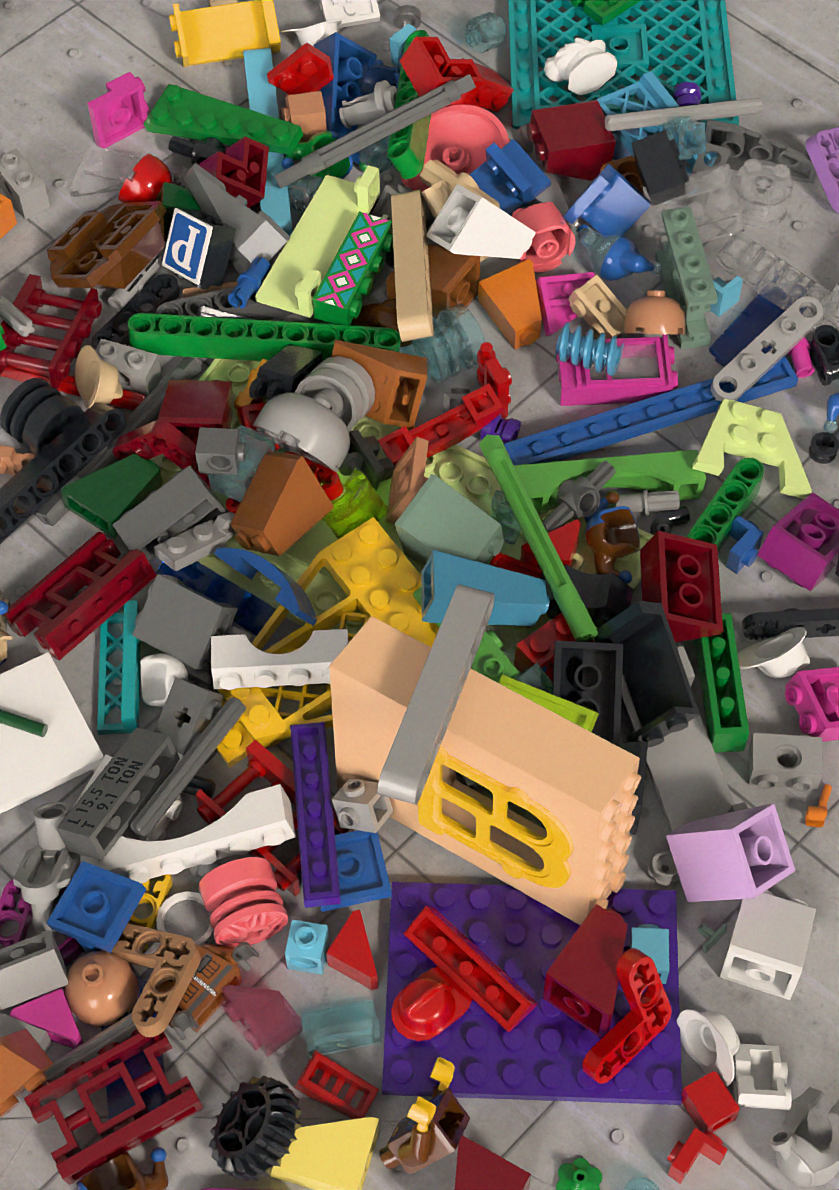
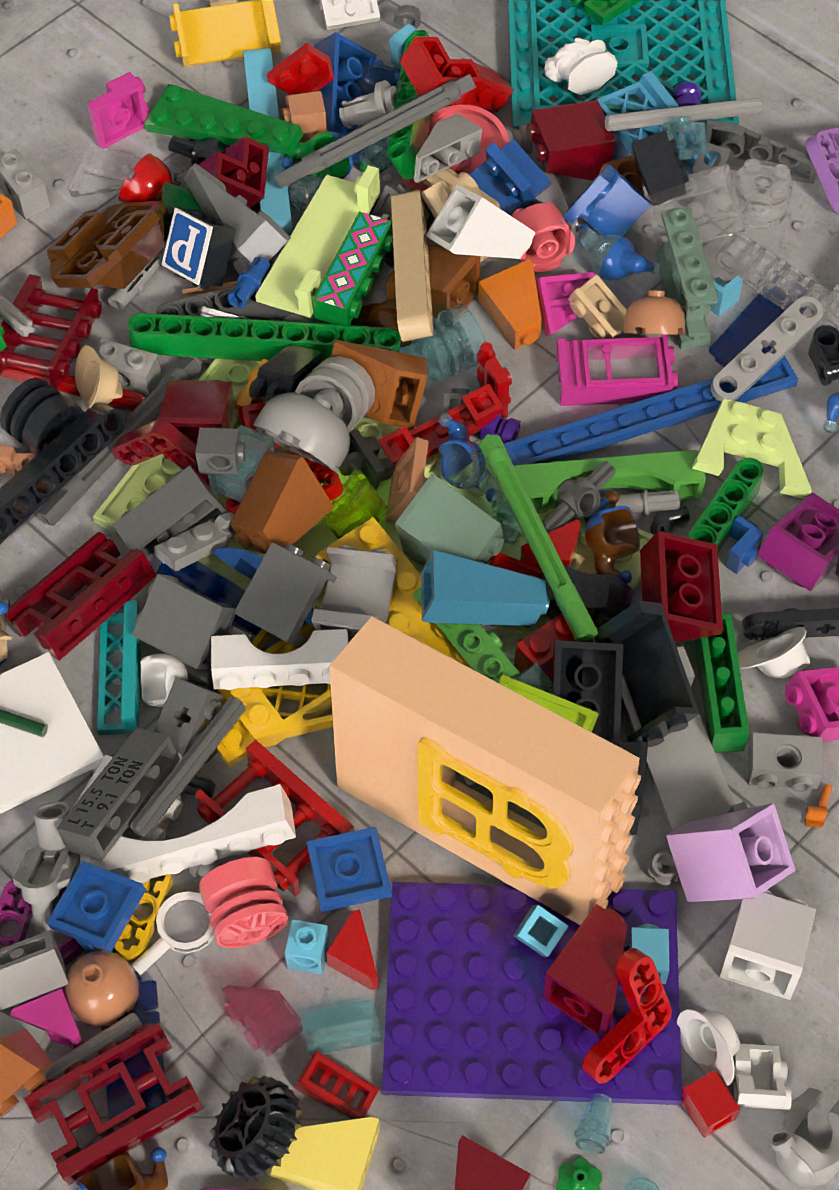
(112, 491): dark green slope -> none
(148, 294): black beam -> none
(165, 968): medium nougat beam -> none
(204, 992): torso -> none
(284, 592): none -> dark grey panel
(315, 815): dark purple tile -> none
(316, 32): white piece -> none
(360, 591): none -> light grey panel
(360, 806): light grey brick -> none
(429, 1005): red piece -> none
(429, 1128): reddish brown torso -> none
(436, 695): light grey beam -> none
(447, 145): none -> light grey slope
(463, 460): none -> clear light blue piece
(470, 968): red slope -> none
(485, 32): clear light blue head -> none
(540, 930): none -> medium azure brick
(589, 349): dark azure piece -> none
(594, 1128): none -> clear light blue cone
(685, 1154): red bracket -> none
(711, 935): sand green piece -> none
(801, 359): dark pink pin -> none
(826, 439): black bush -> none

